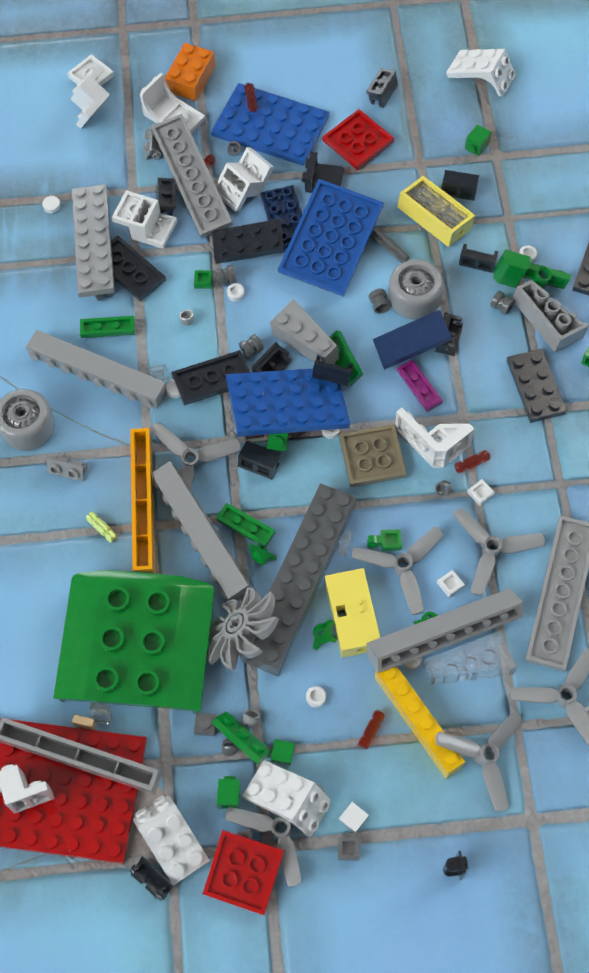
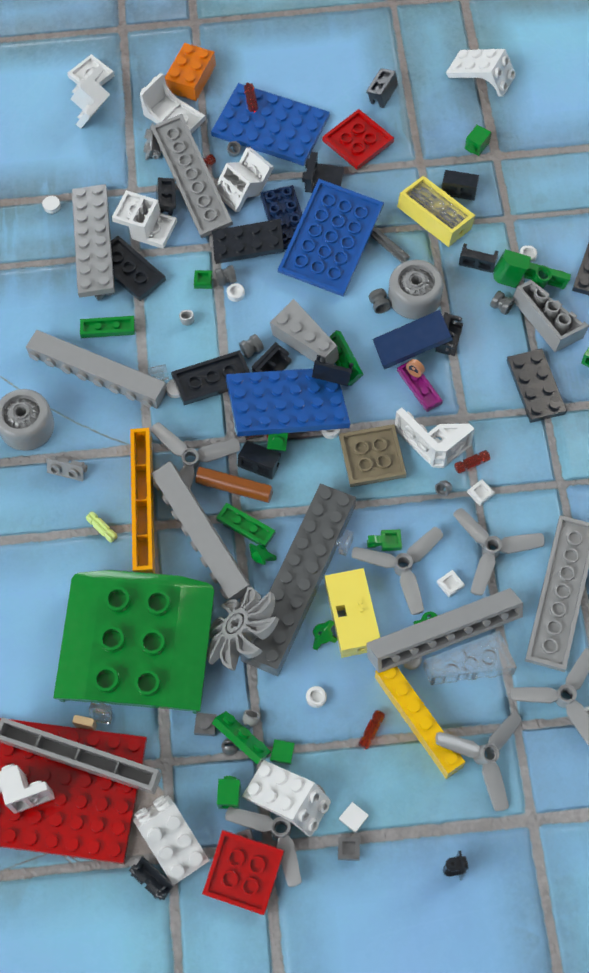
(234, 484): none -> dark orange brick
(415, 367): none -> nougat tile

